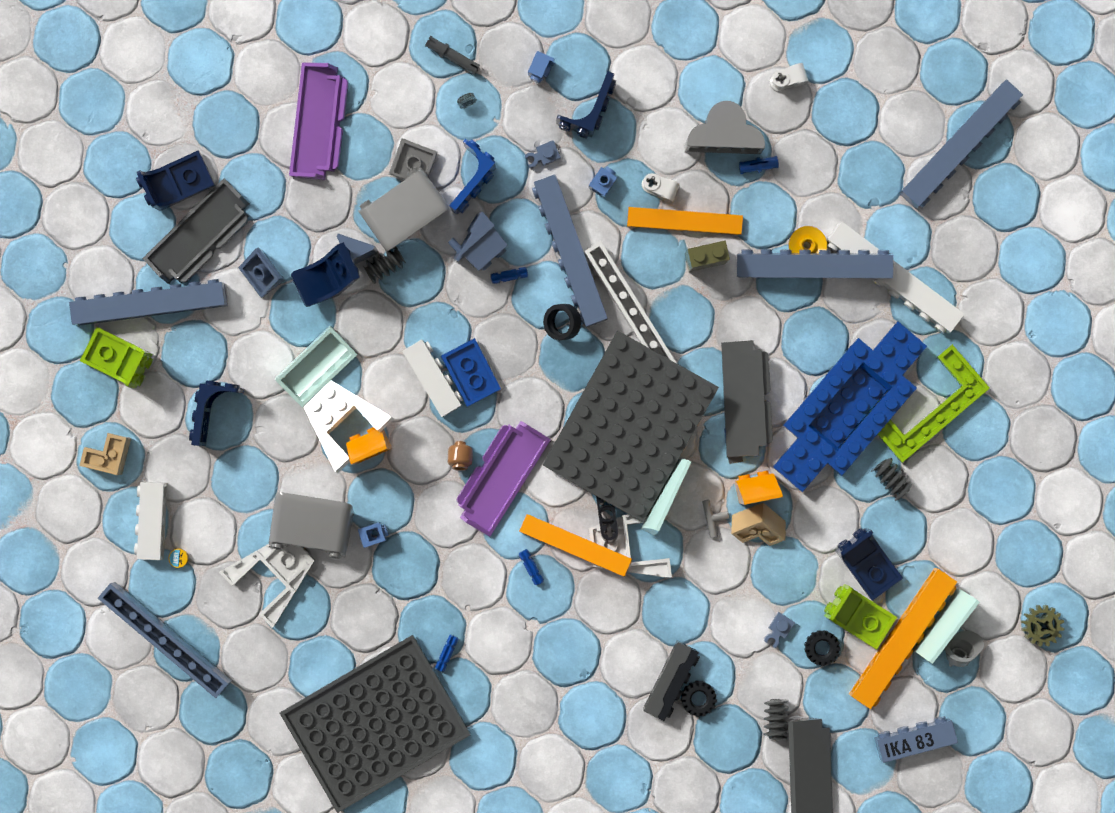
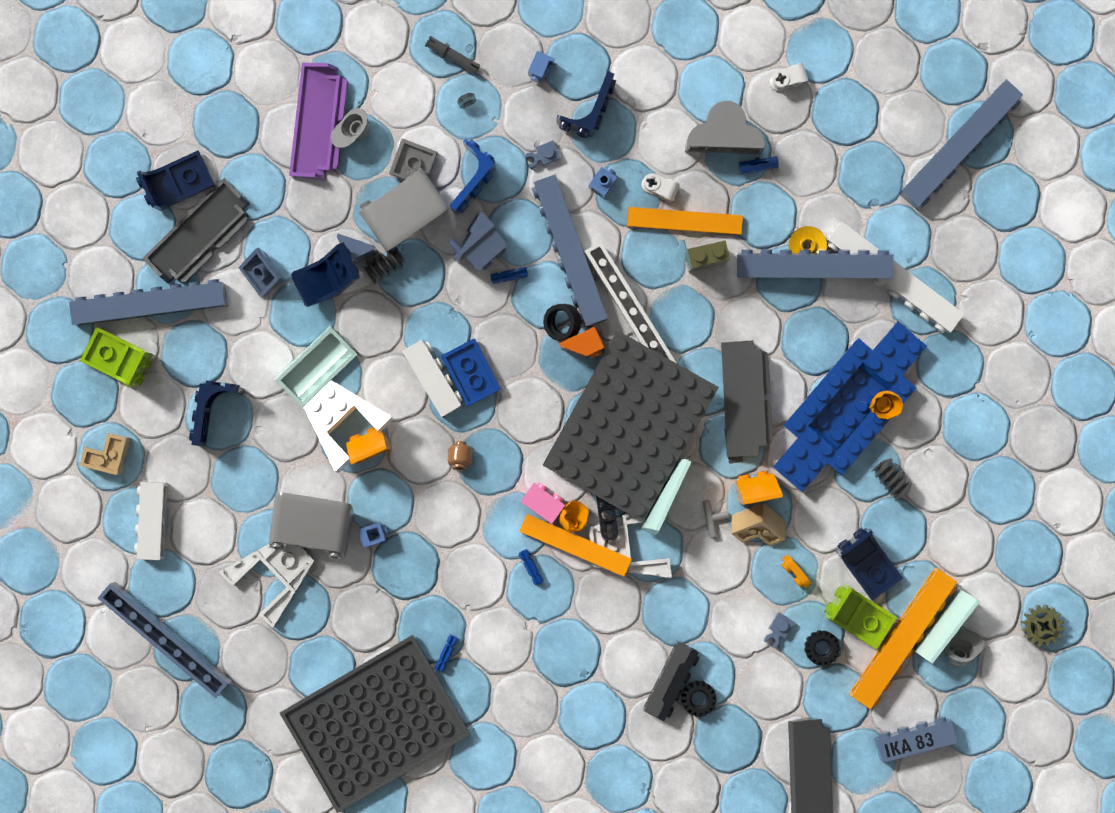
(178, 558): tile -> none
(351, 128): none -> light grey piece
(501, 476): medium lavender slope -> none
(542, 502): none -> bright pink brick
(574, 516): none -> light orange hair
(584, 344): none -> orange slope
(775, 719): dark grey piece -> none
(790, 566): none -> light orange plate
(886, 405): none -> light orange hair
(971, 389): lime plate -> none

